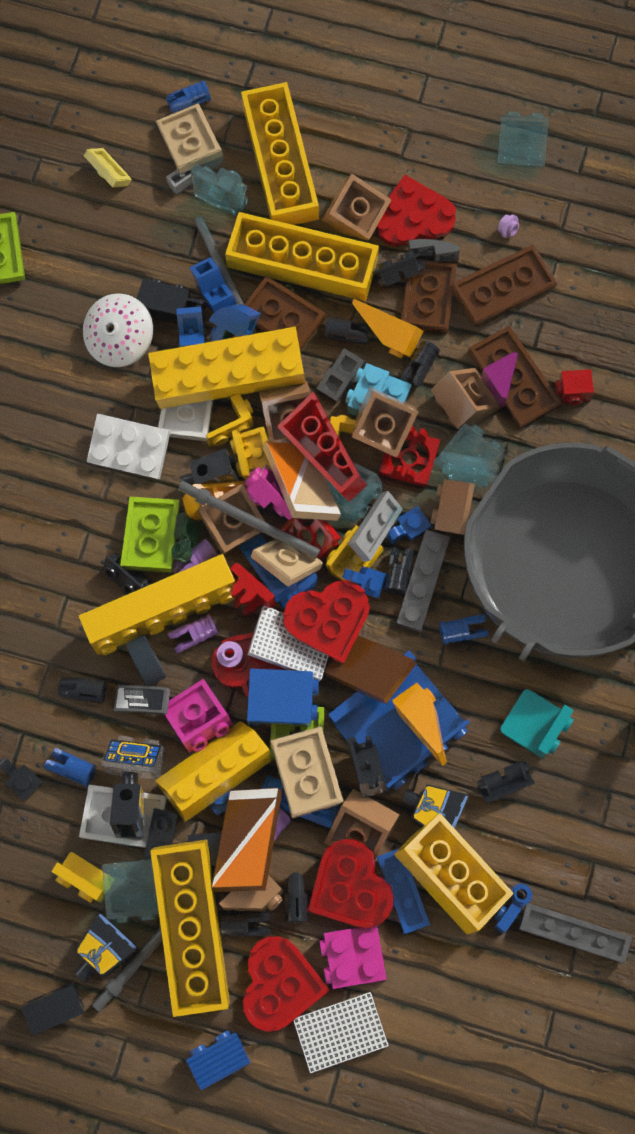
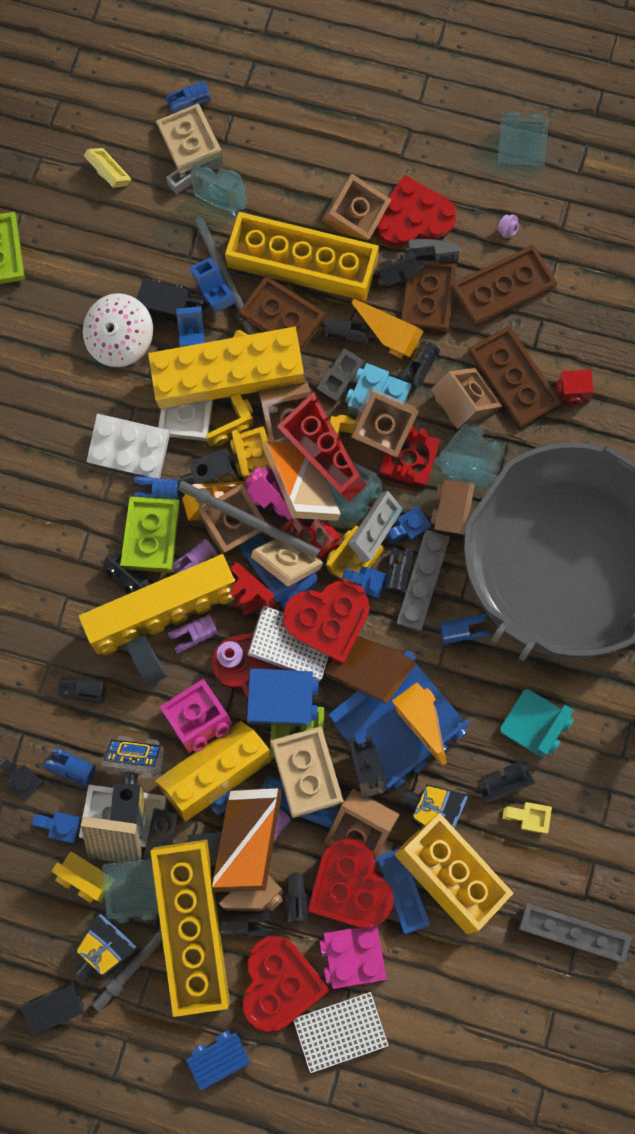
(61, 827): none -> blue plate
(111, 840): none -> tan tile
(142, 699): slope -> none
(161, 488): none -> blue hinge
(187, 533): clear green plate -> none
(233, 320): blue brick -> none
(280, 154): yellow brick -> none
(498, 377): magenta slope -> none
(507, 915): blue plate -> none
(532, 817): none -> light yellow plate

